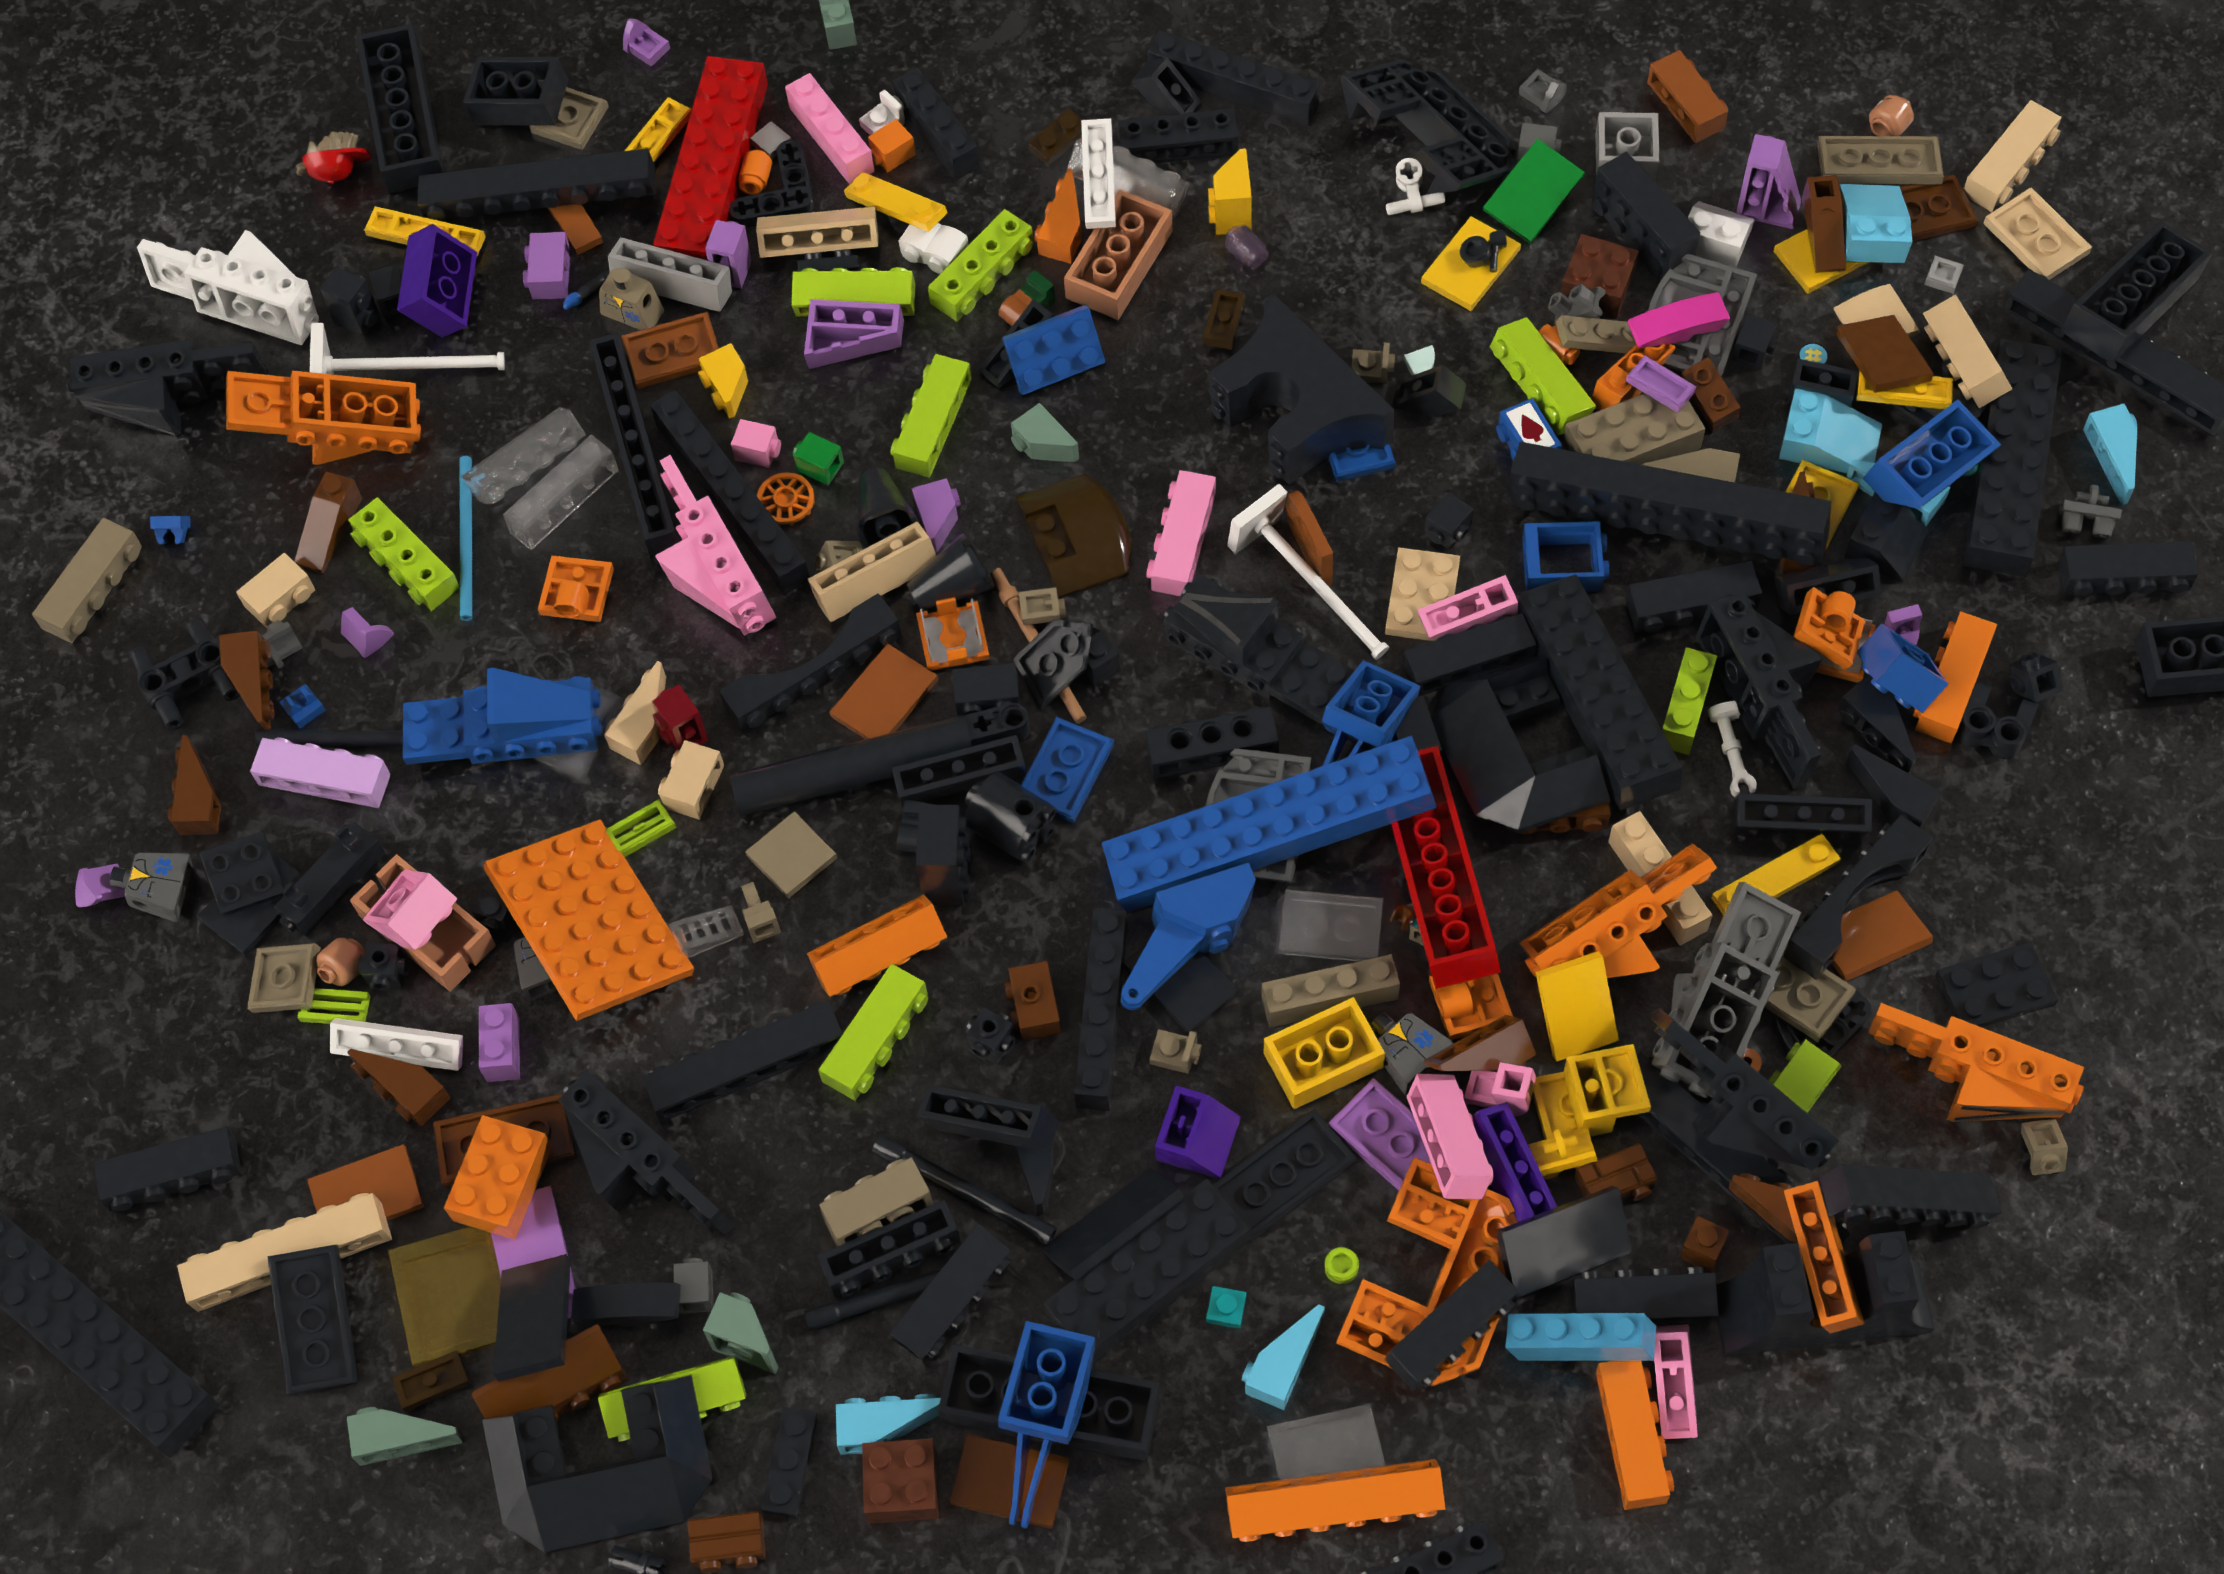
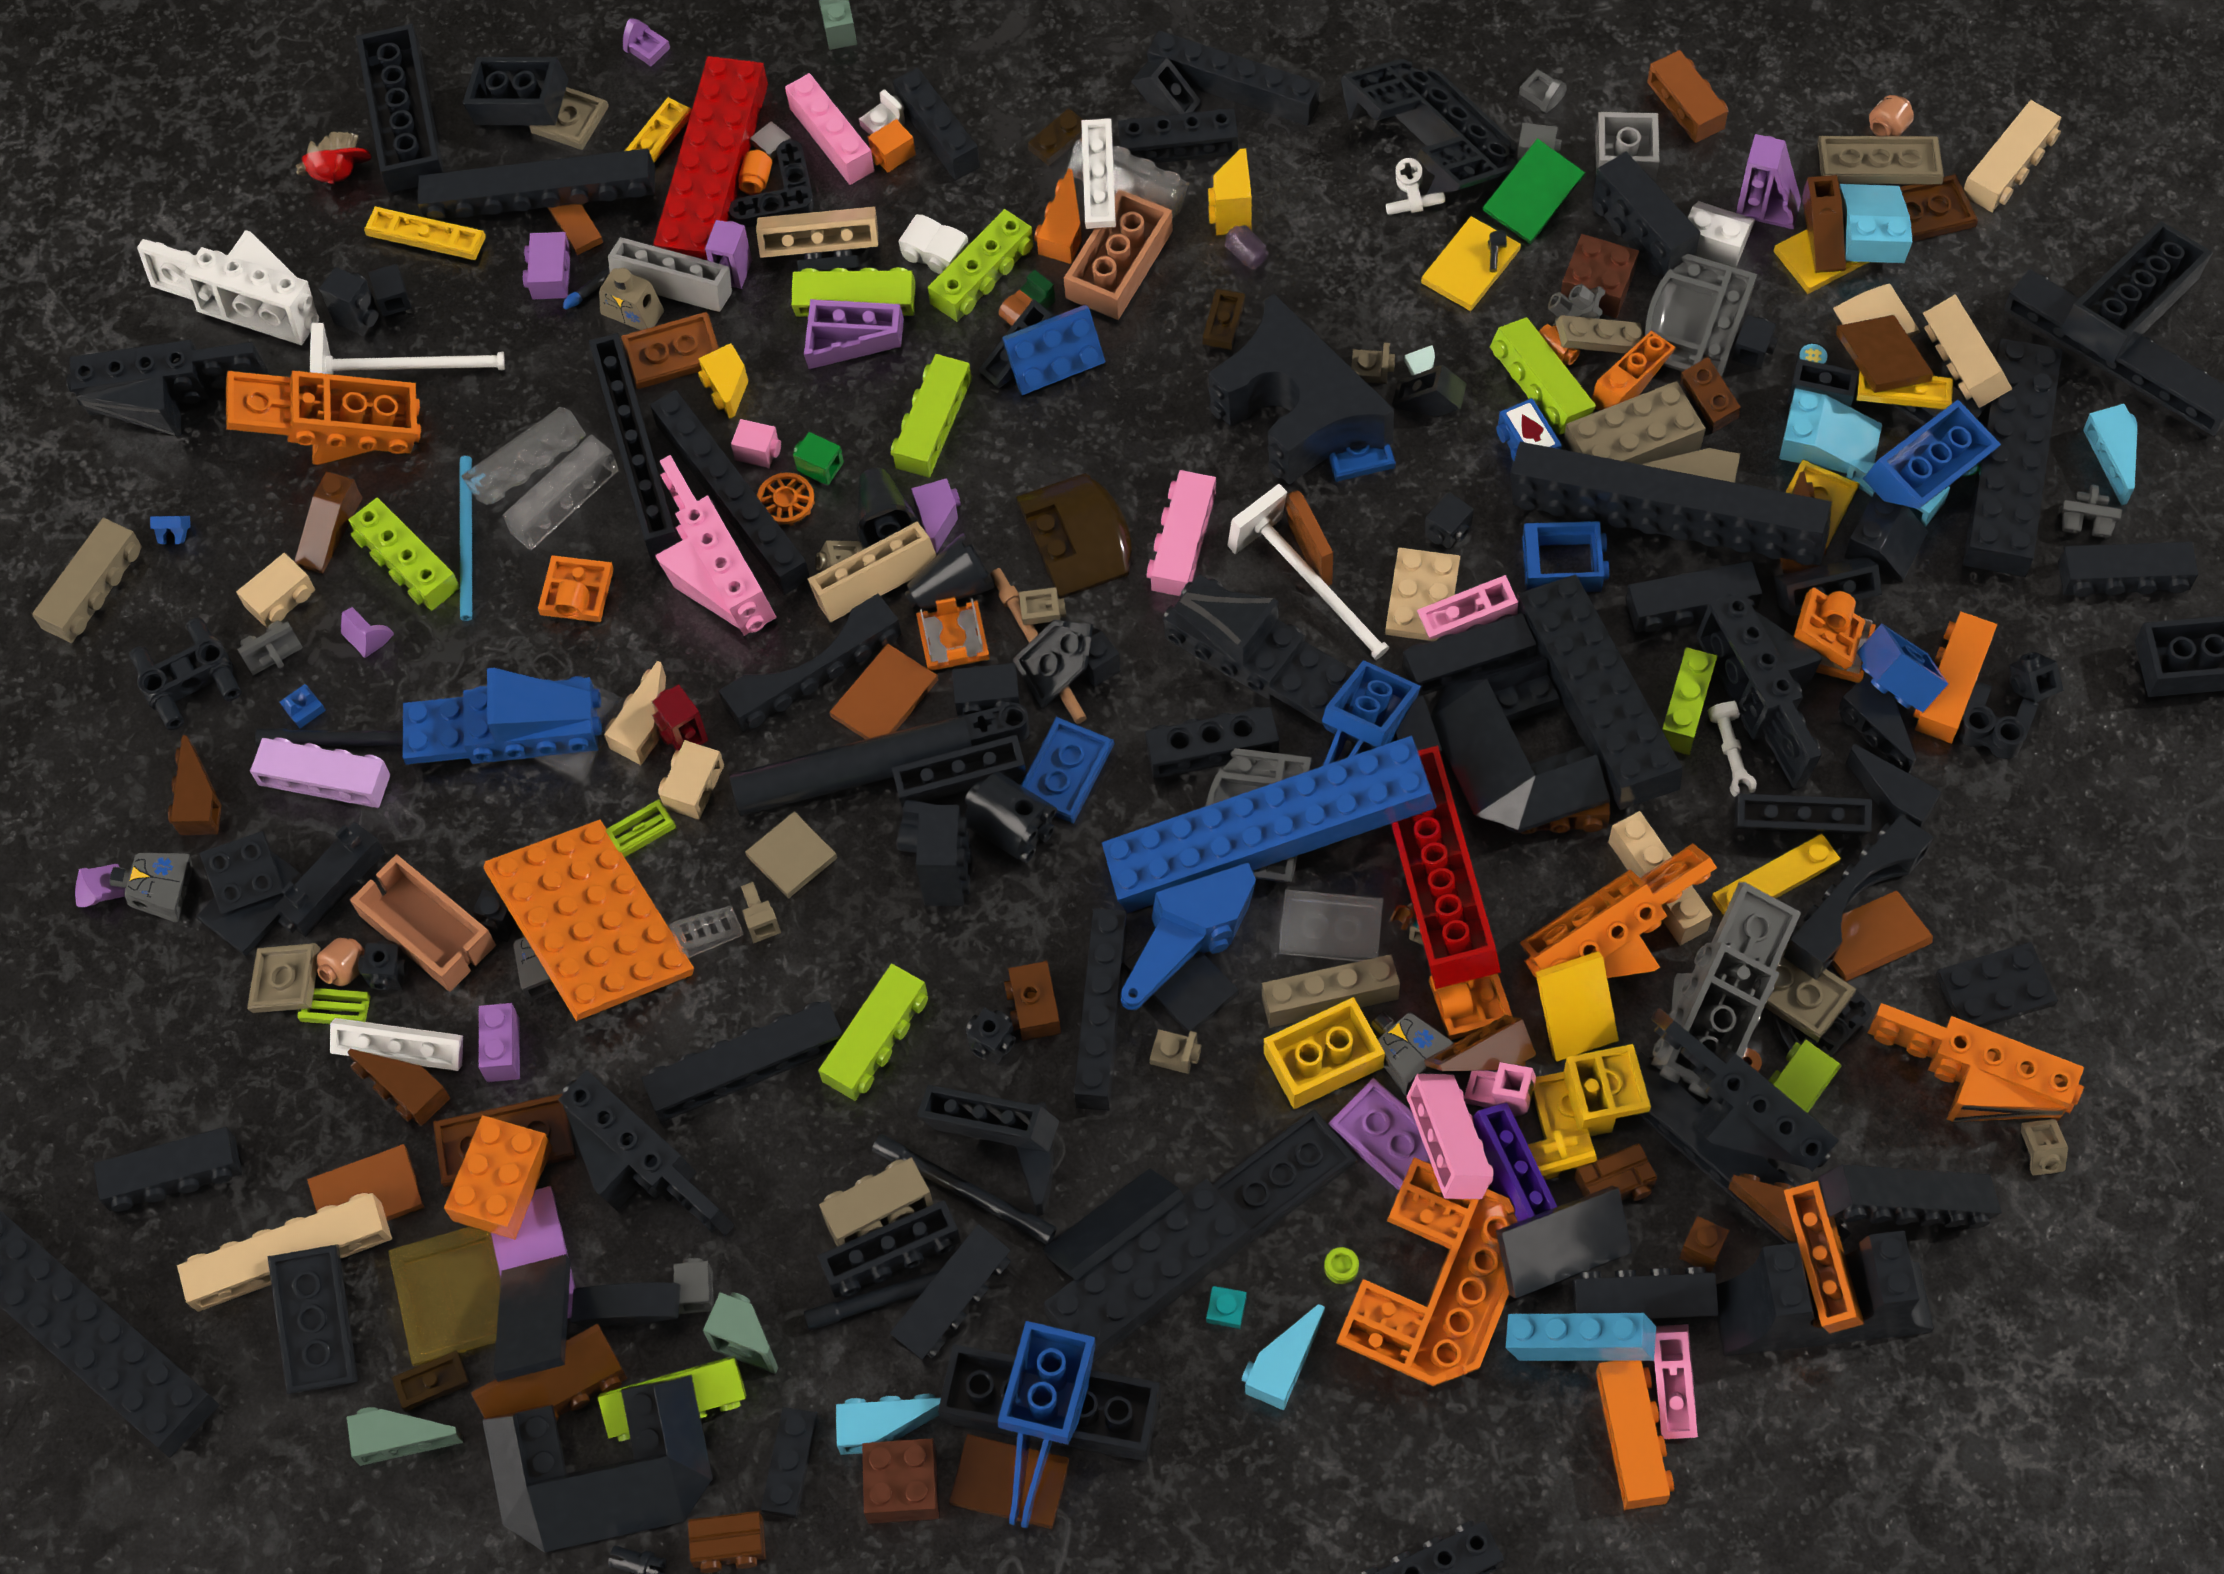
(245, 663): reddish brown slope -> none
(411, 909): bright pink slope -> none
(437, 281): dark purple brick -> none
(876, 945): orange brick -> none
(895, 201): yellow plate -> none
(1043, 437): sand green slope -> none
(1196, 1133): dark purple slope -> none
(1326, 1443): clear tile -> none
(1335, 1499): orange brick -> none
(1451, 1325): black brick -> none
(1475, 251): black tile -> none
(1661, 384): medium lavender tile -> none
(1679, 320): dark pink slope -> none
(1905, 622): medium lavender tile -> none
(1944, 274): light grey tile -> none
(2037, 234): tan plate -> none

